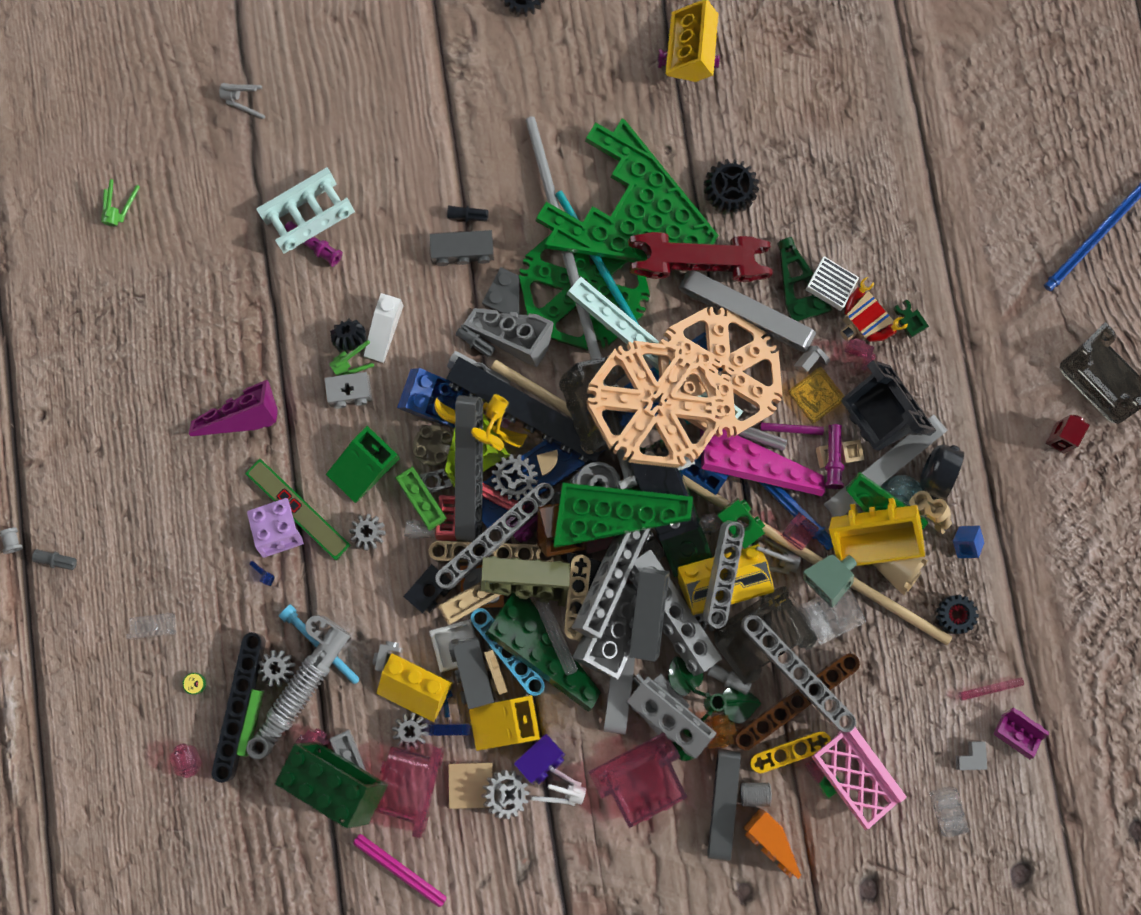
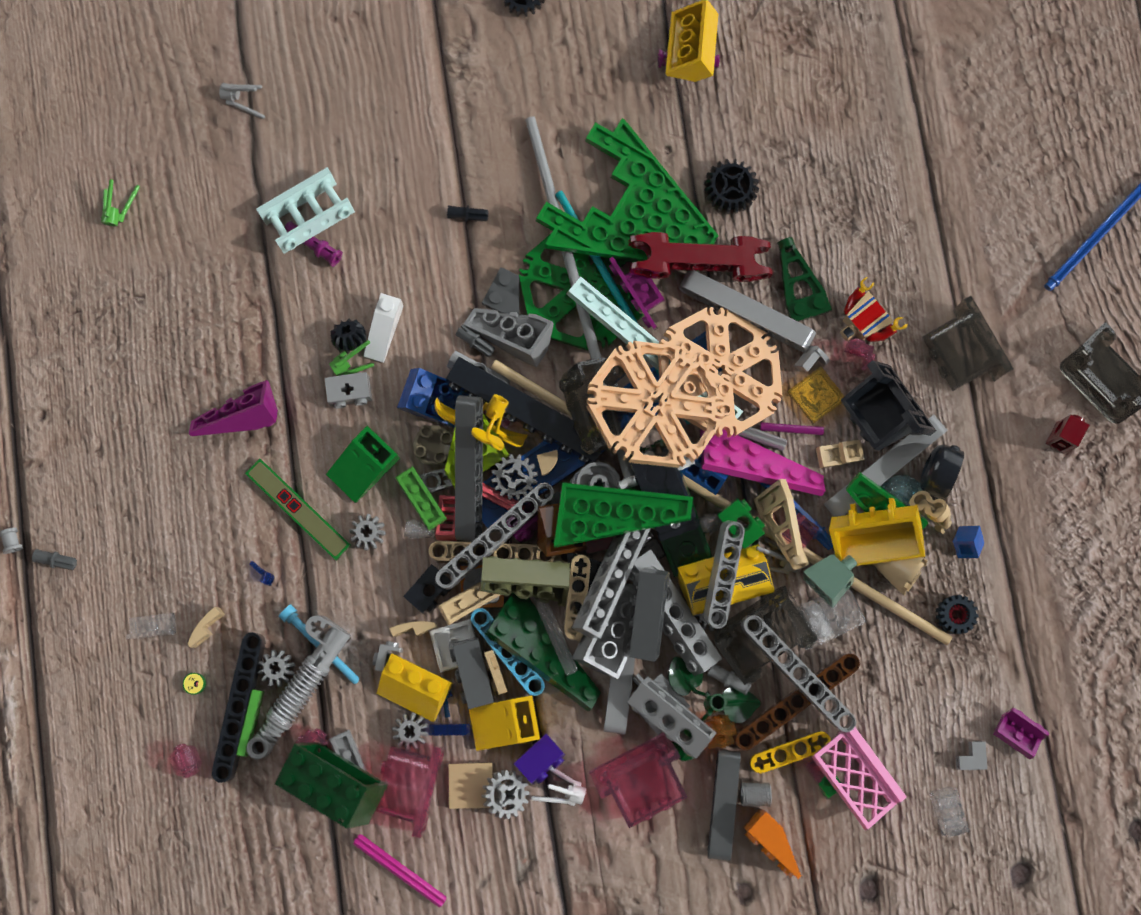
(201, 631): none -> tan slope
(274, 528): lavender bracket -> none
(419, 627): none -> tan slope
(461, 247): dark grey brick -> none
(643, 291): none -> magenta bracket
(770, 501): none -> tan plate
(832, 283): tile -> none
(834, 466): magenta pin -> none
(915, 320): dark green plate -> none
(966, 347): none -> clear smoke windscreen
(993, 688): clear pink bar -> none

